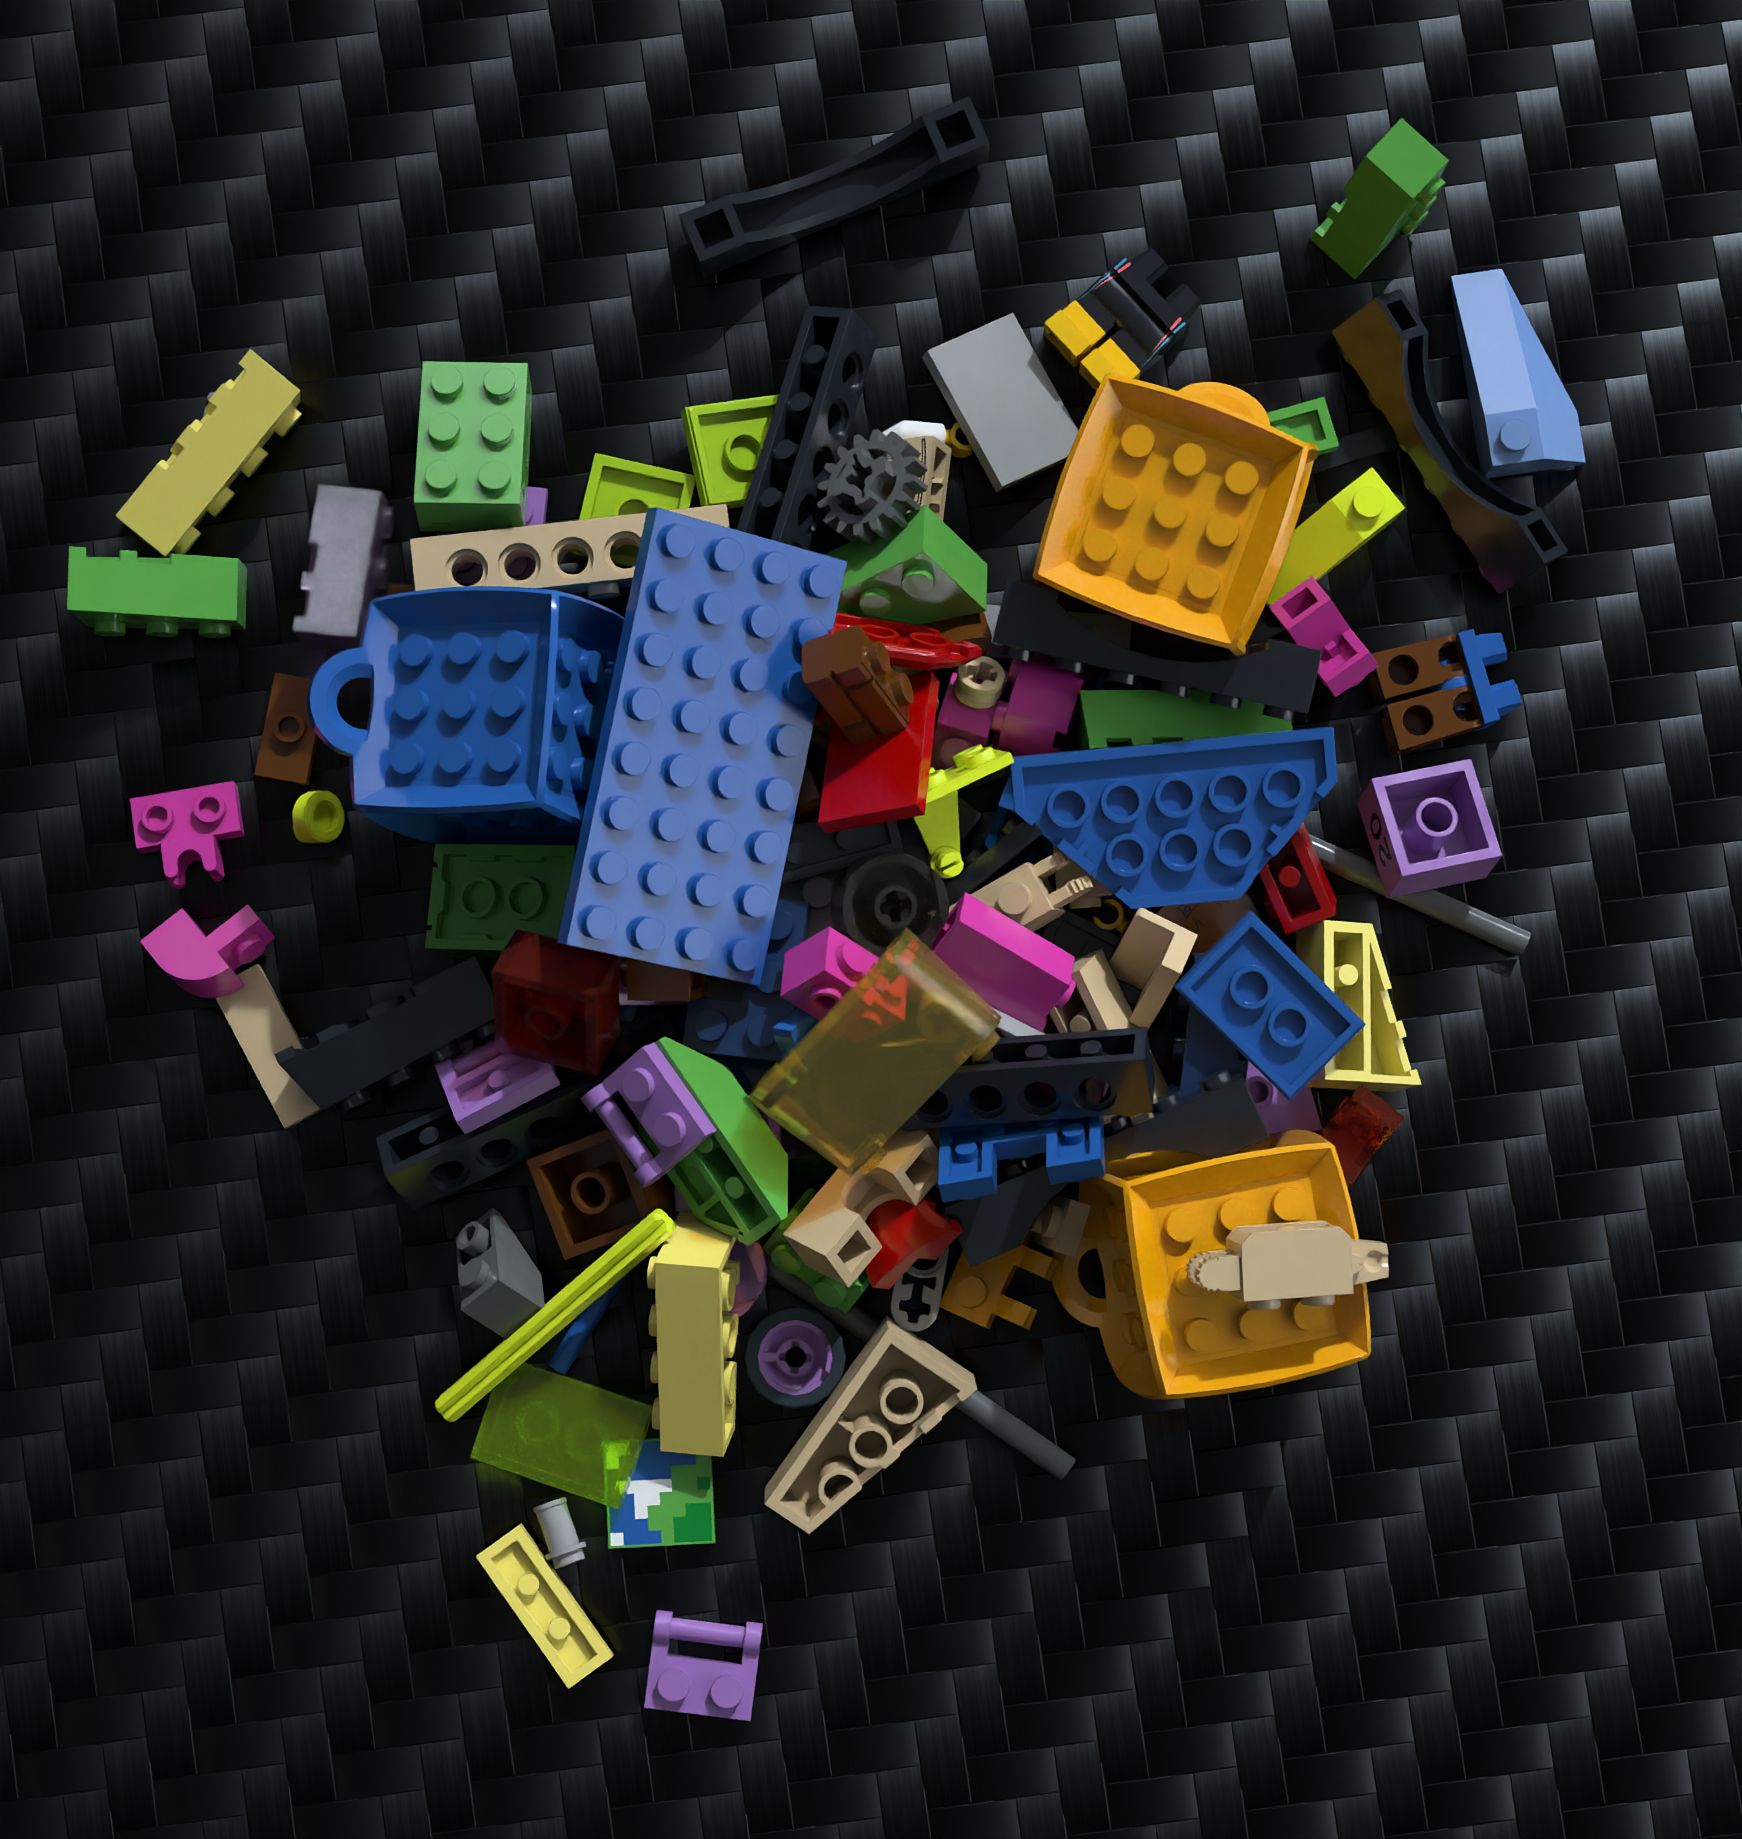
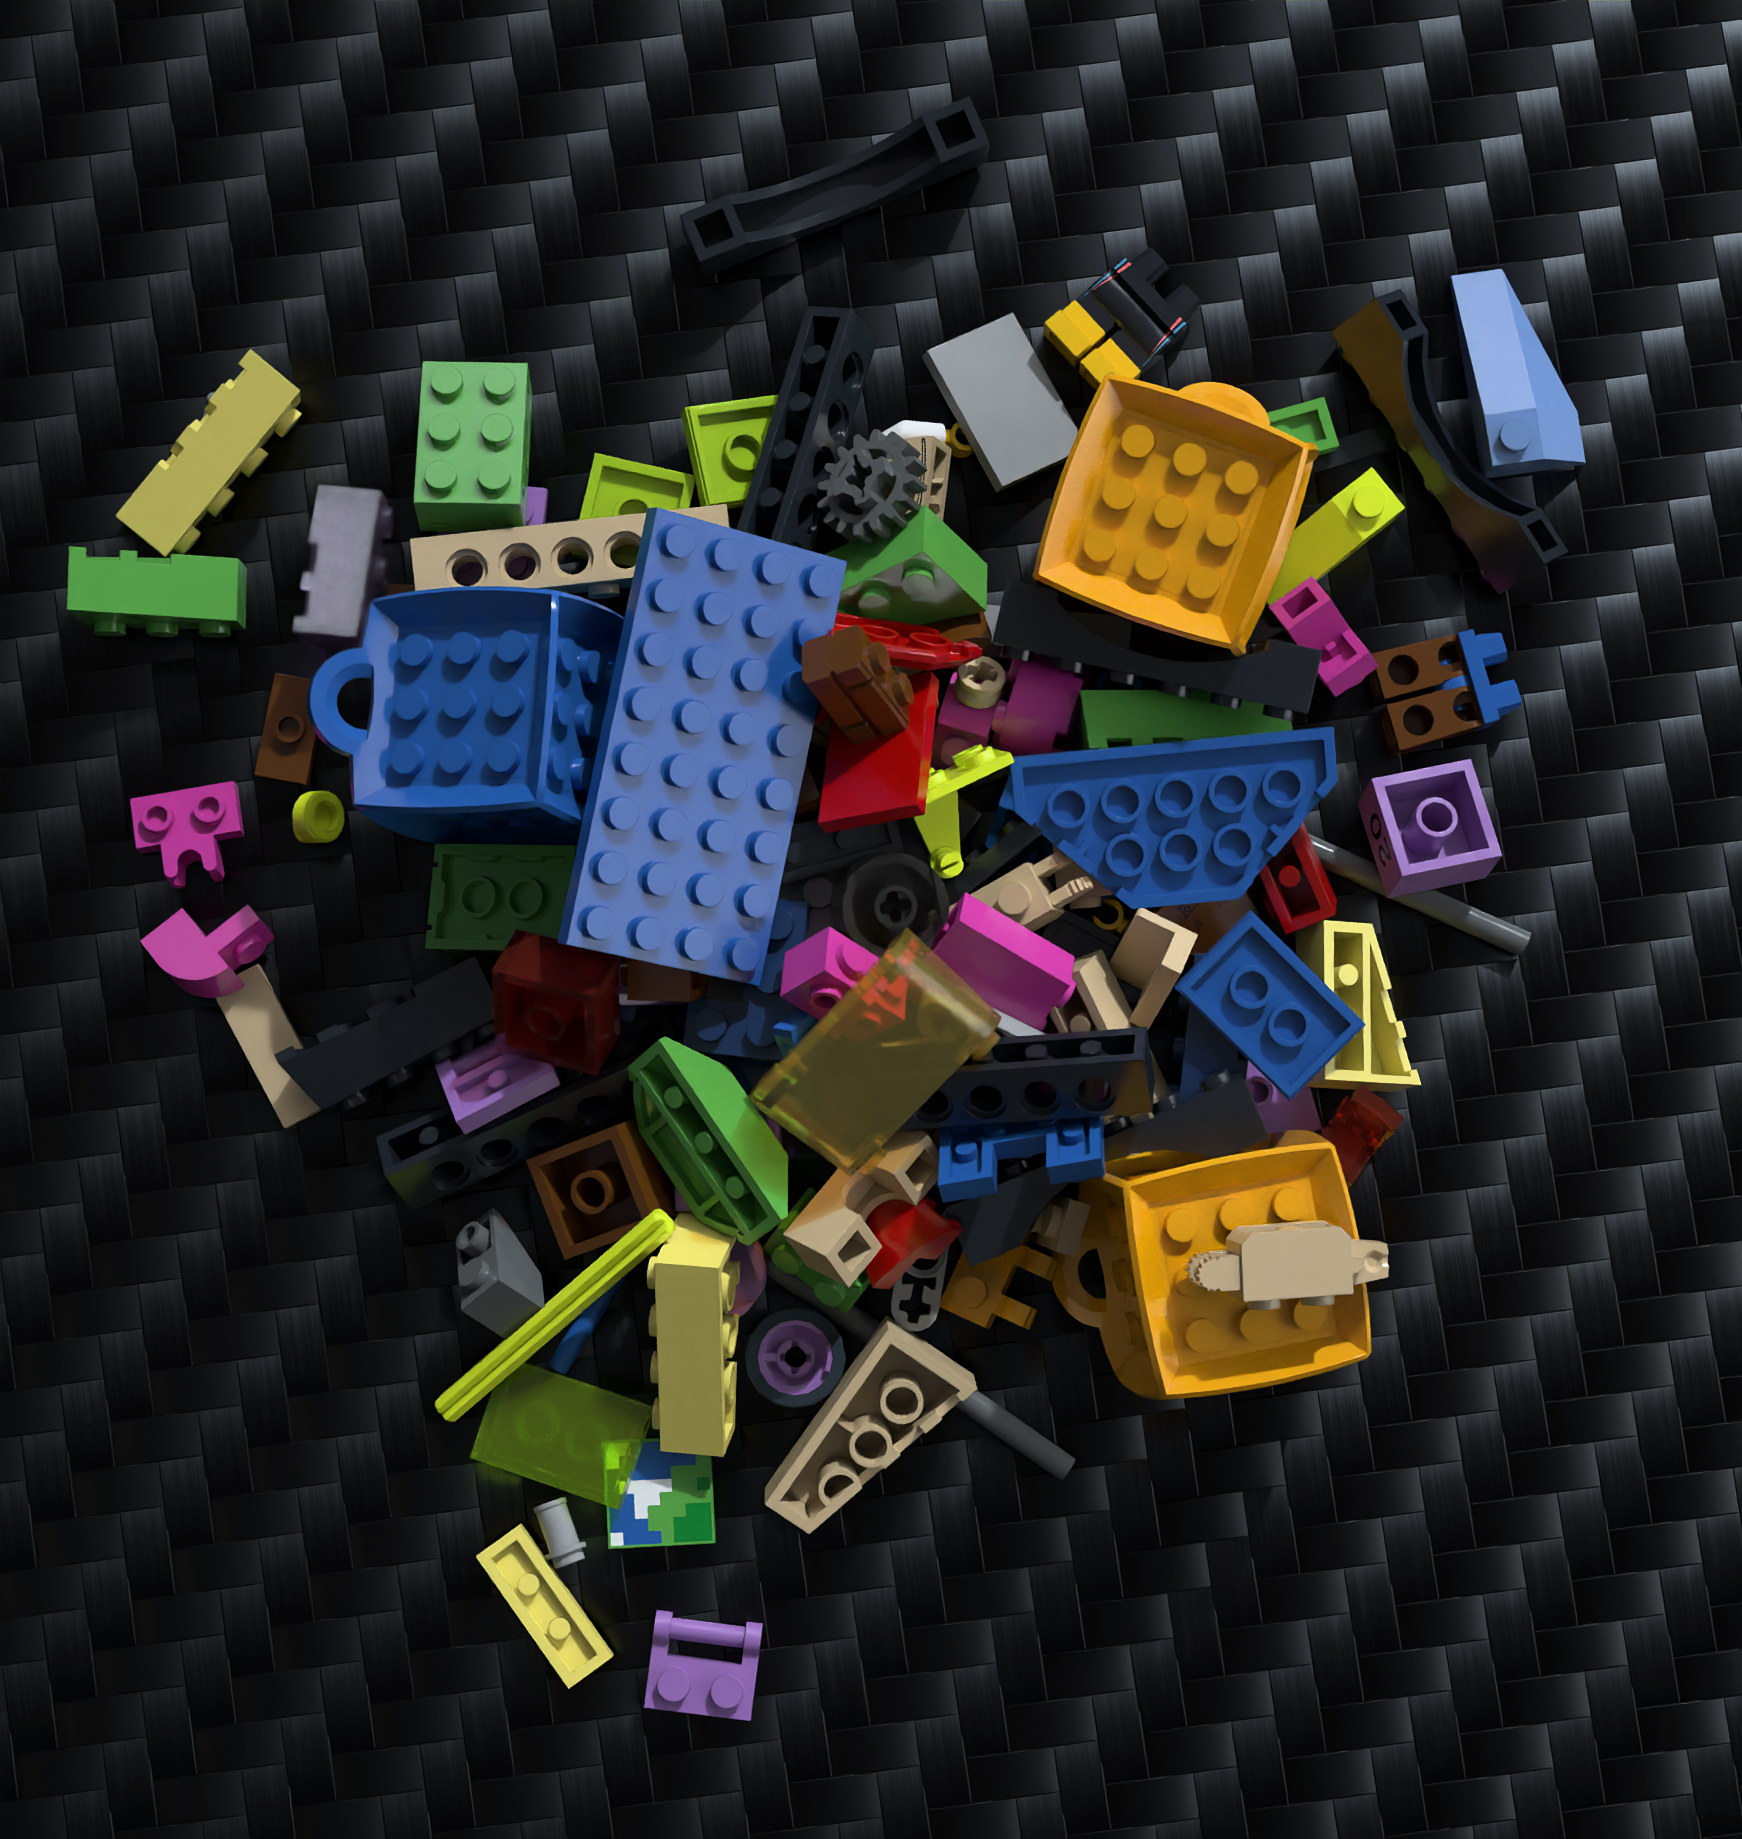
(660, 1105): medium lavender plate -> none
(1384, 197): bright green wedge -> none

